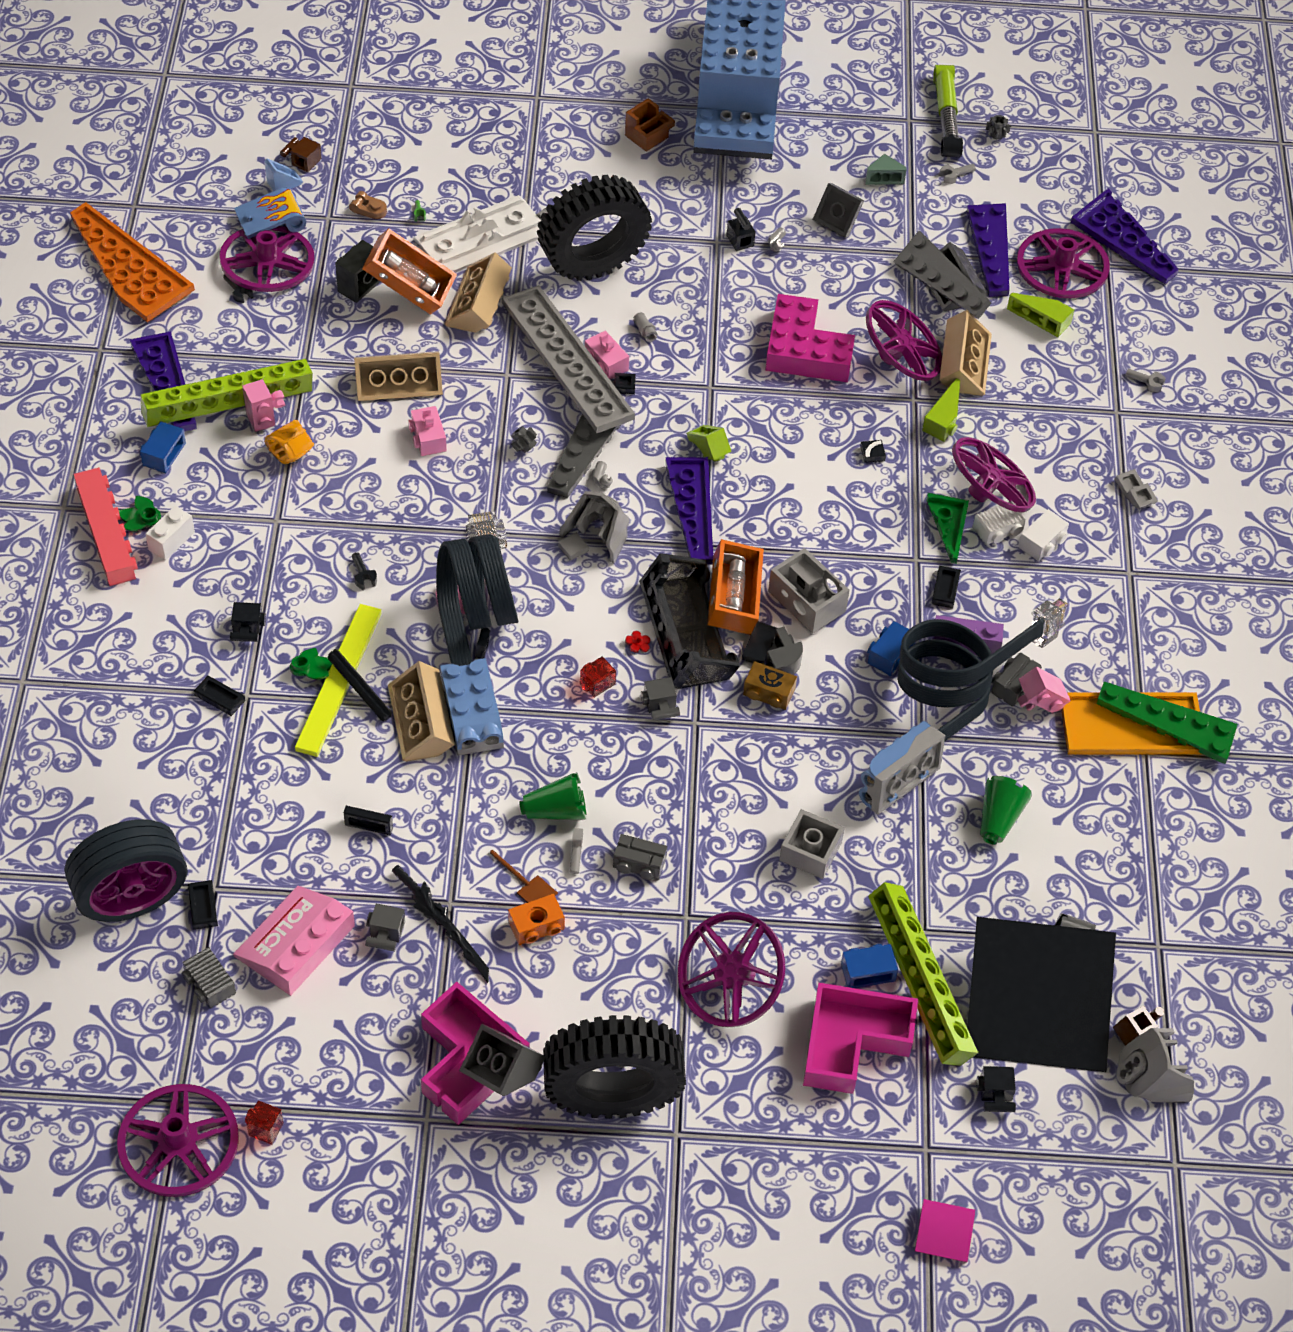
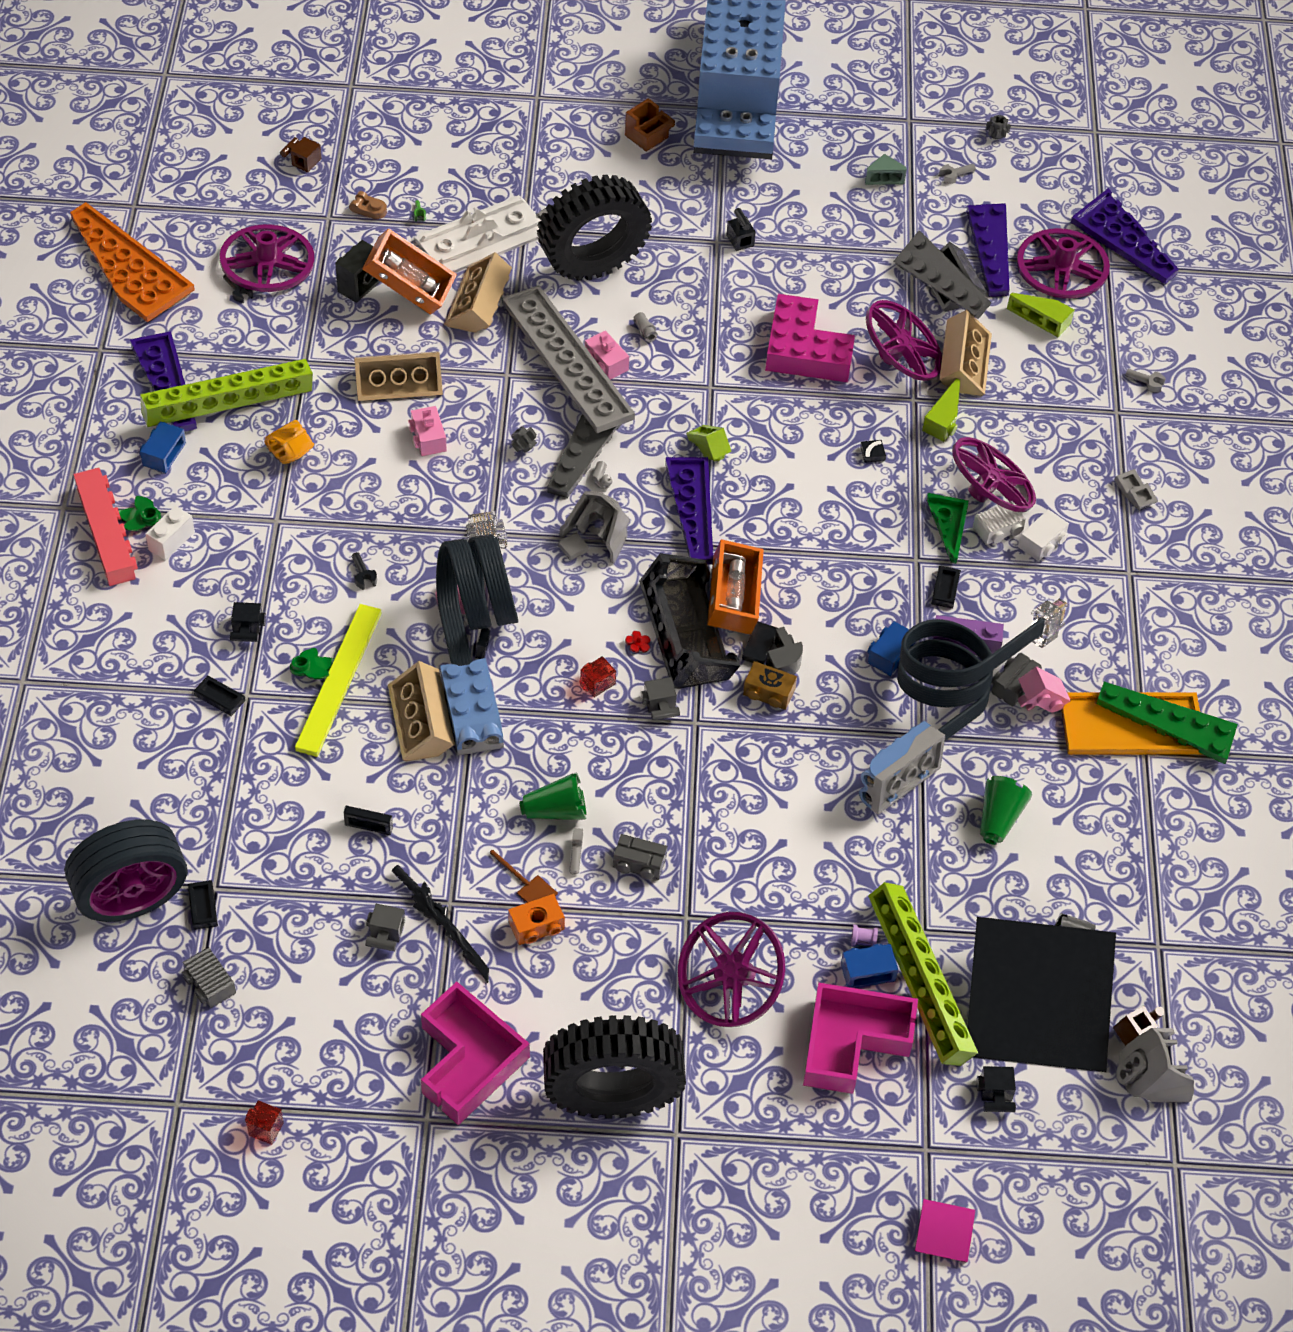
(178, 1138): magenta wheel -> none
(260, 404): bright pink brick -> none
(270, 212): medium blue door -> none
(281, 176): light blue slope -> none
(296, 938): bright pink slope -> none
(359, 685): black axle -> none
(501, 1061): dark grey slope -> none
(625, 383): black tile -> none
(775, 240): light grey arm -> none
(804, 591): light grey piece -> none
(811, 843): light grey brick -> none
(838, 210): dark grey tile -> none
(863, 936): none -> lavender bush
(947, 107): piece -> none

